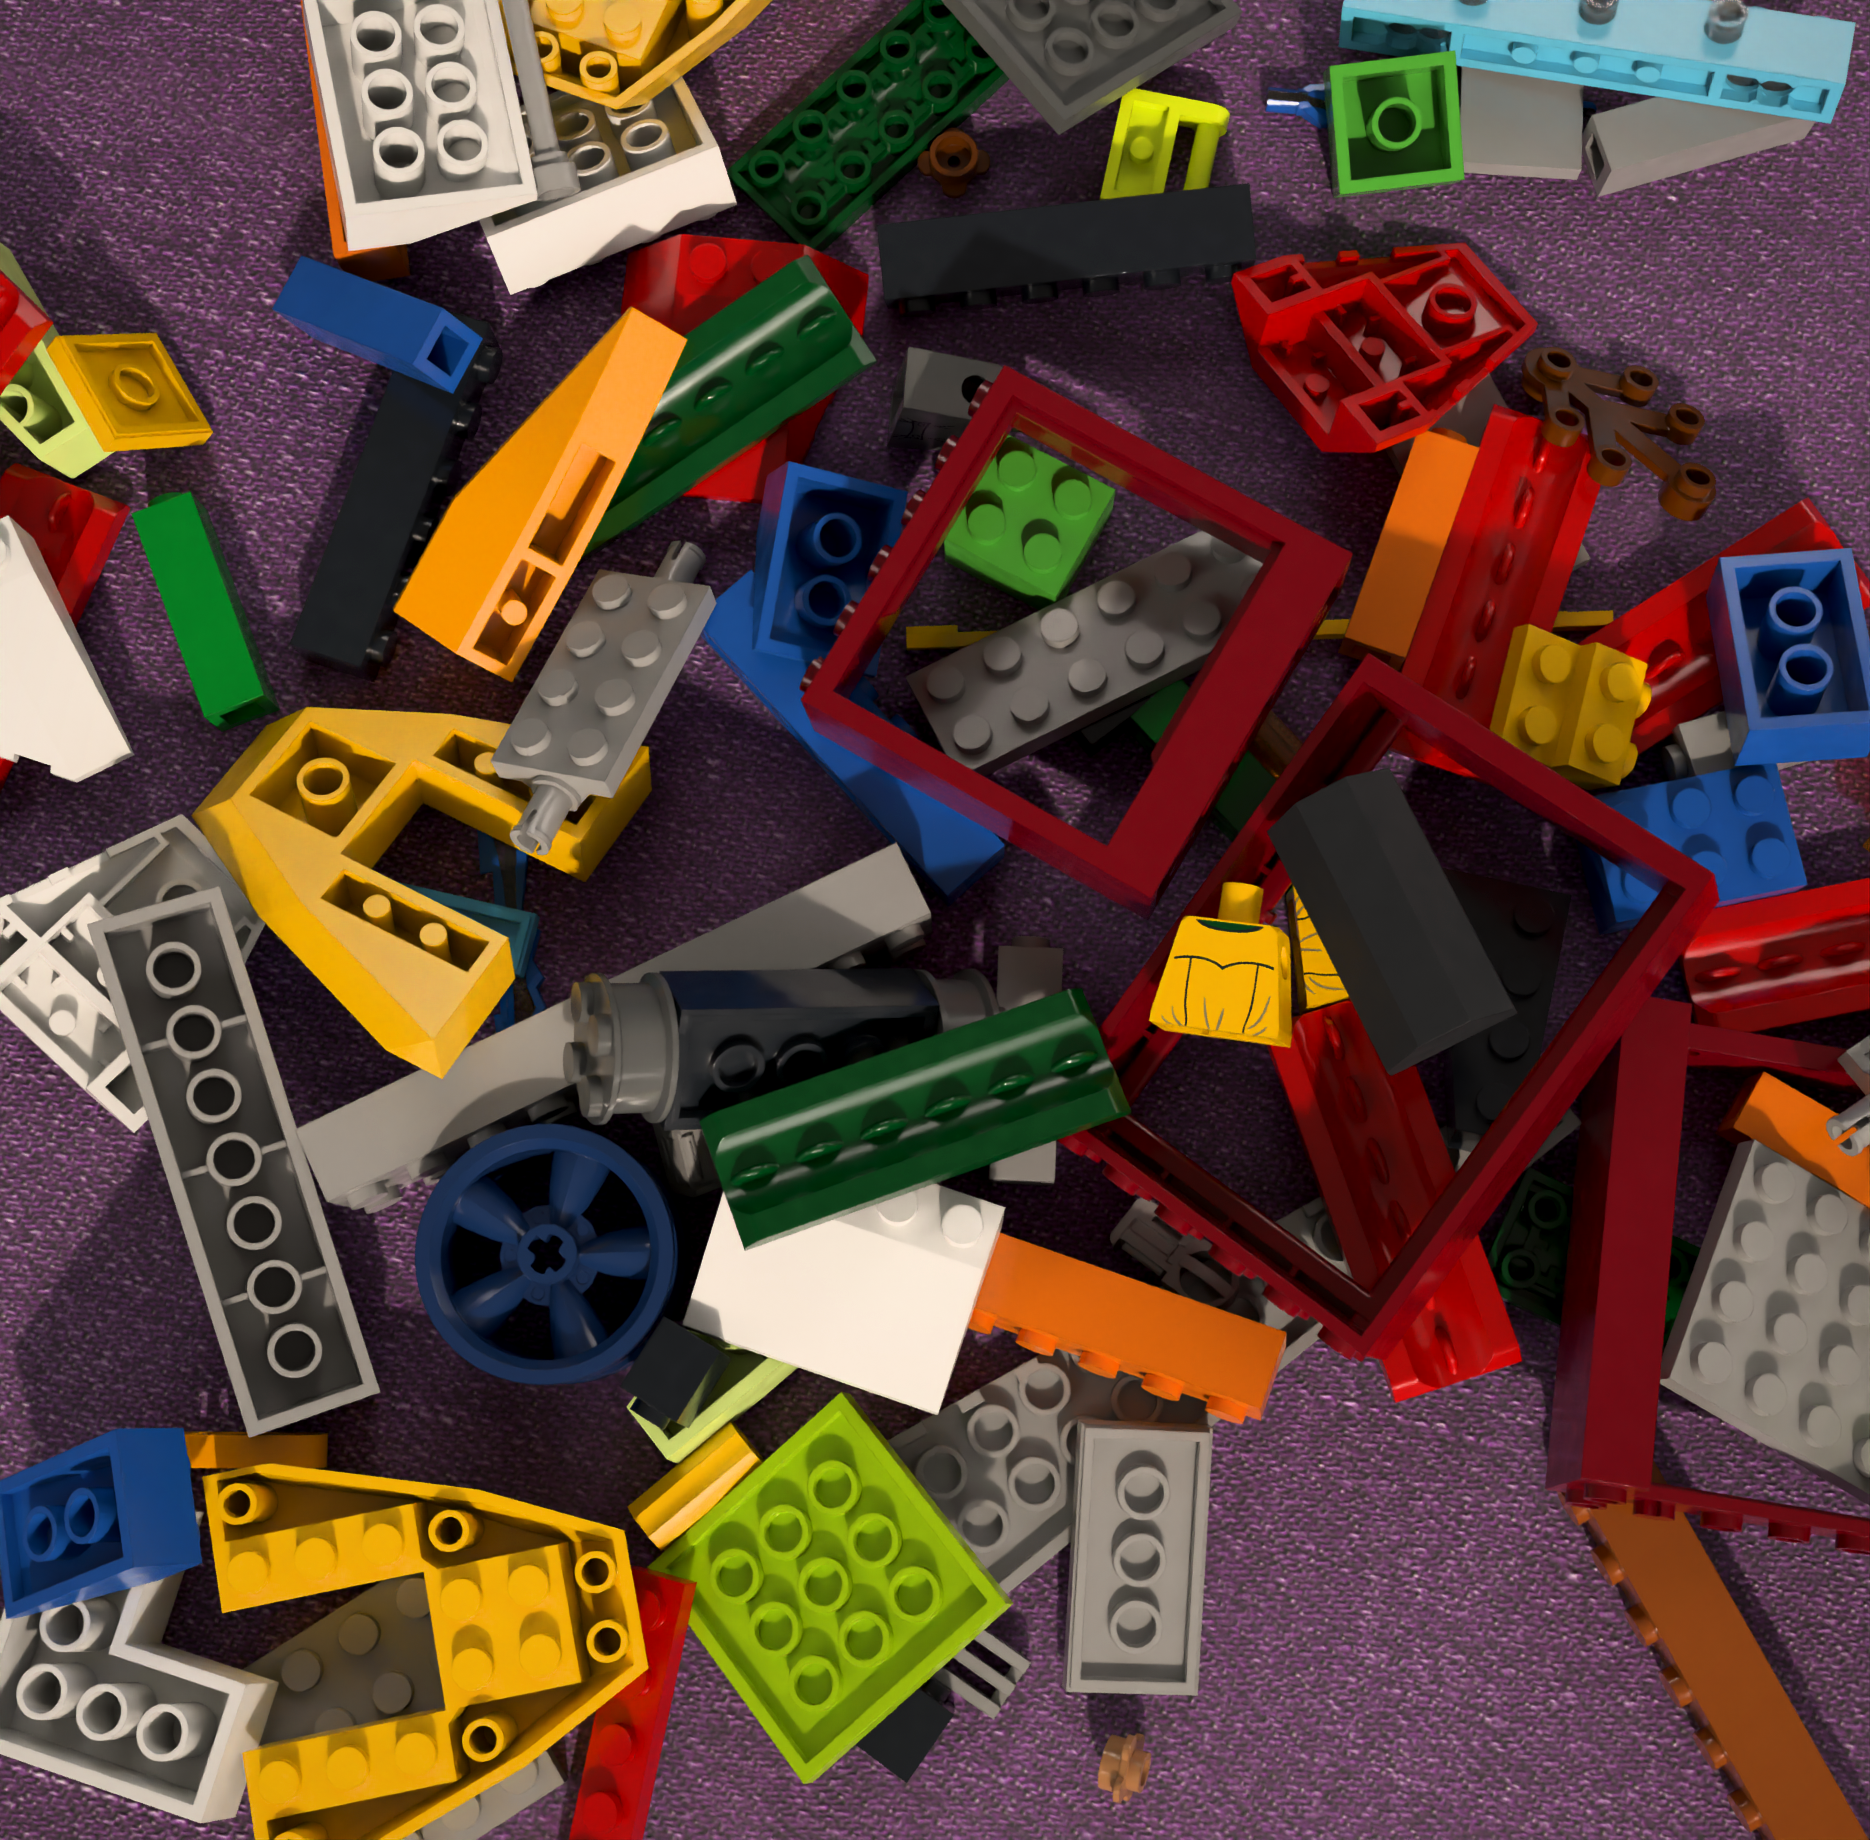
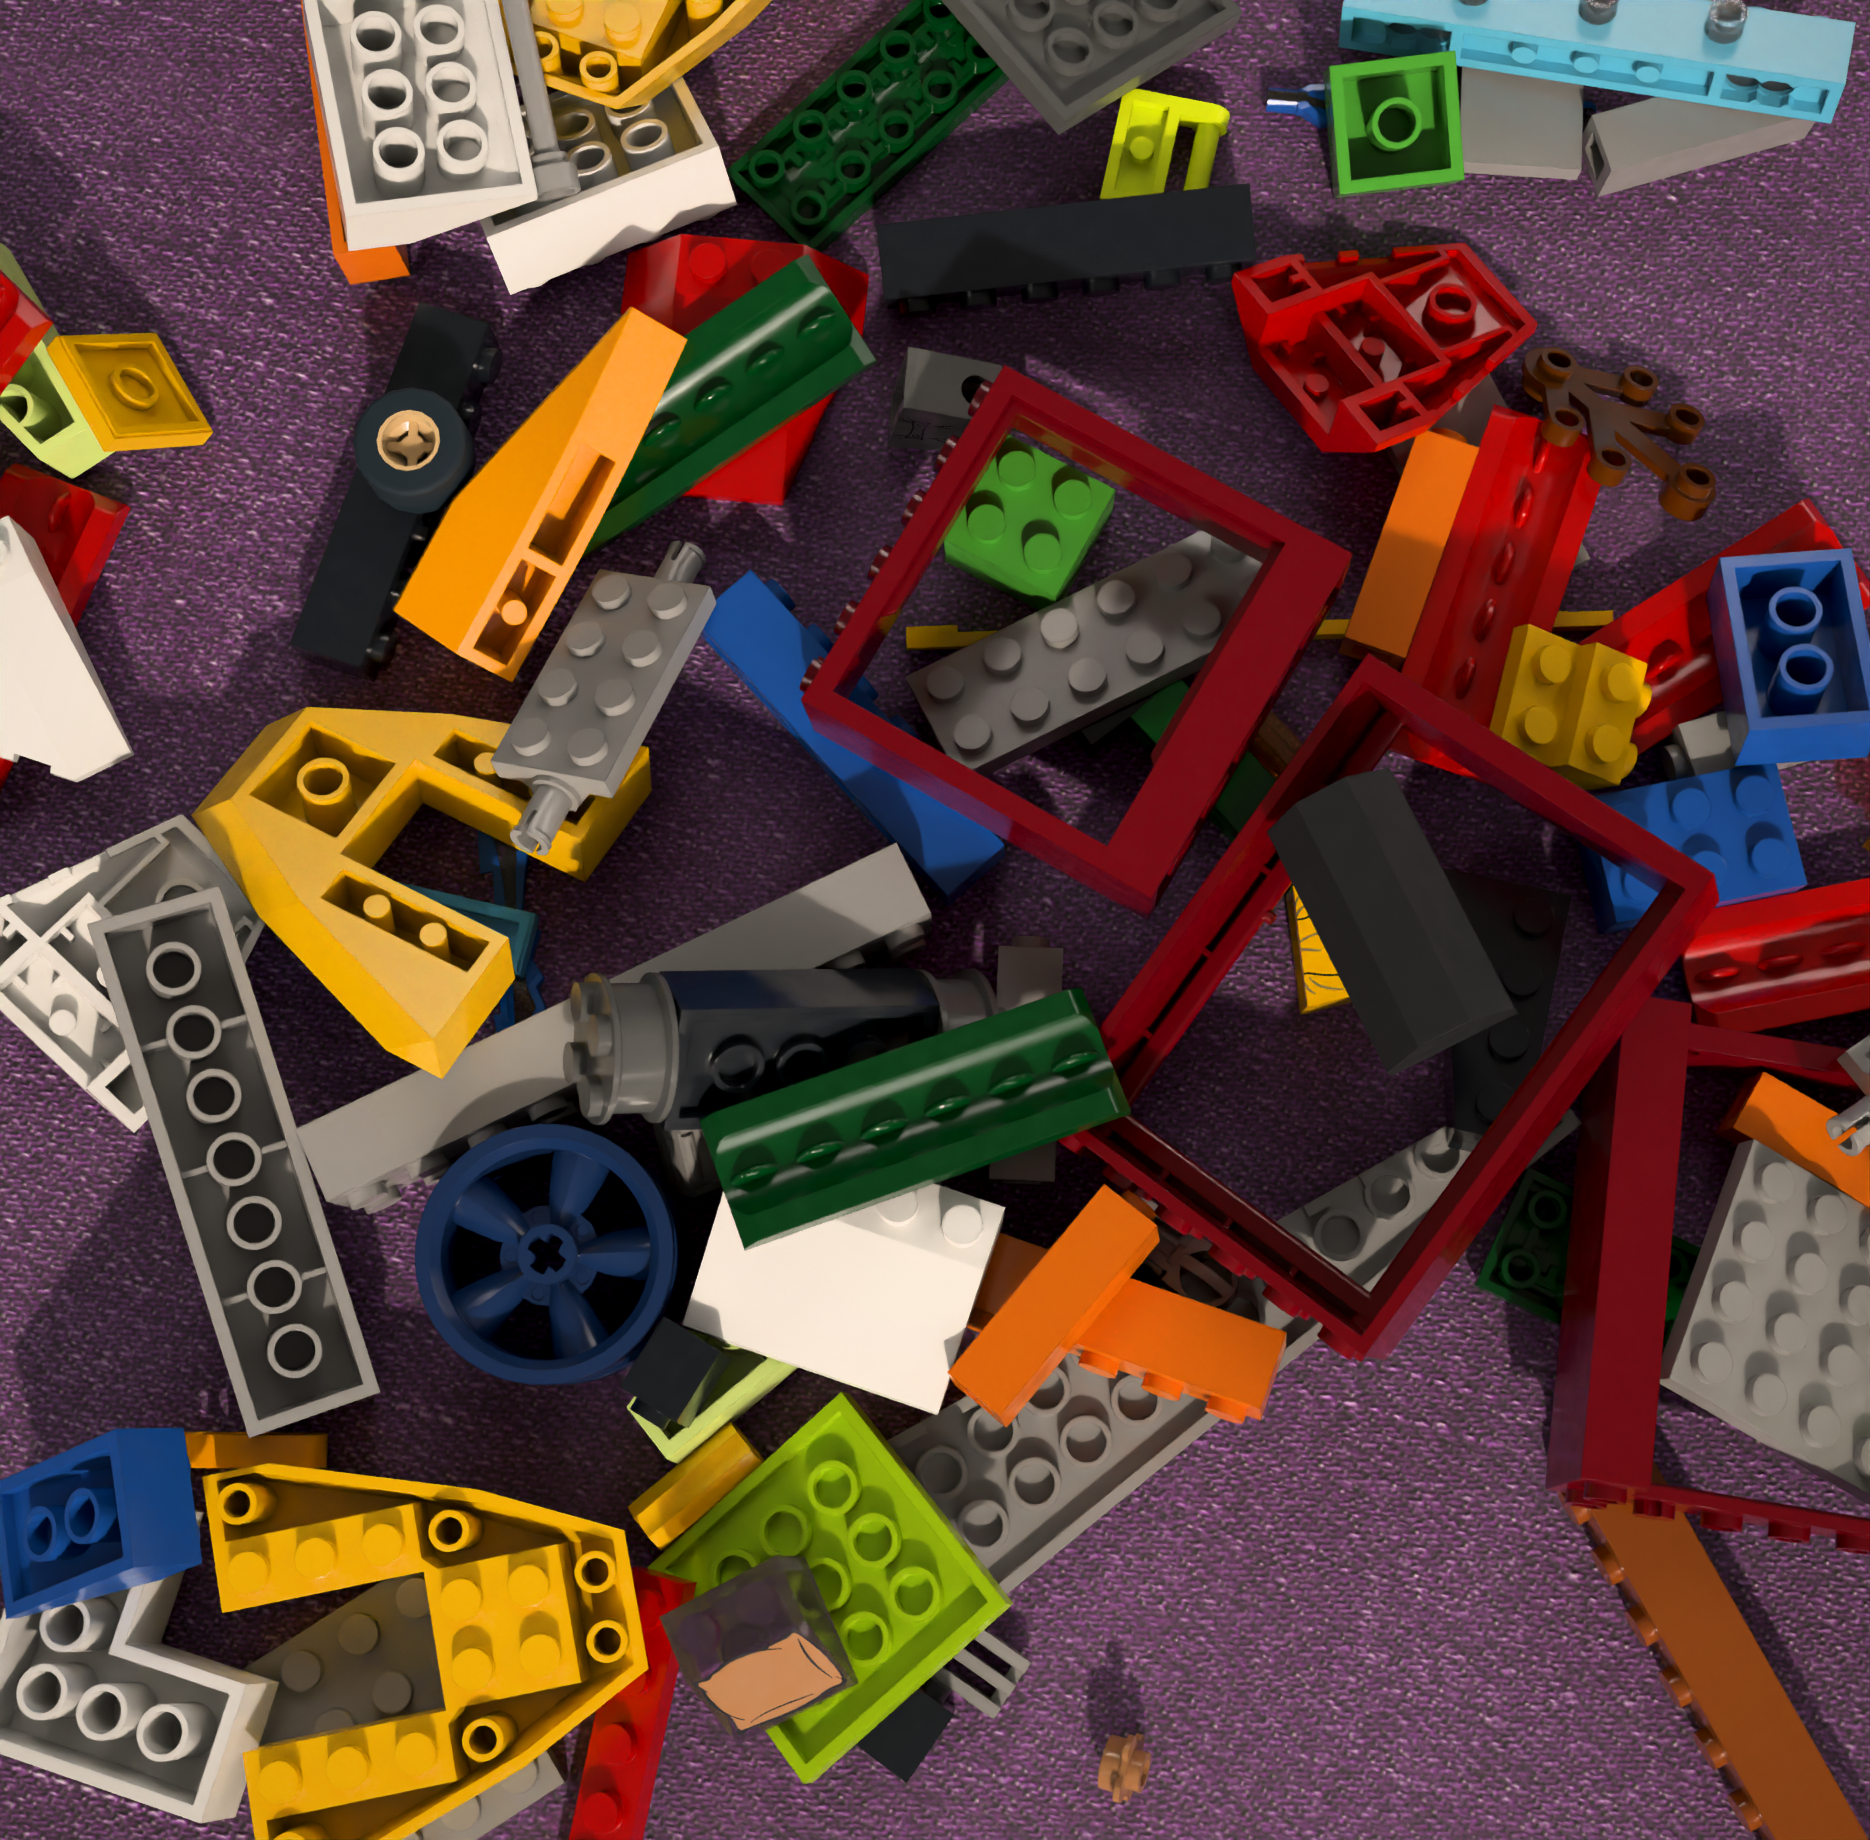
(205, 610): green brick -> none
(378, 323): blue brick -> none
(407, 427): none -> black wheel
(760, 1647): none -> slope
(815, 556): blue slope -> none
(953, 145): reddish brown plate -> none
(1056, 1303): none -> orange brick
(1137, 1557): light grey tile -> none
(1228, 975): yellow torso -> none
(1378, 1176): red plate -> none

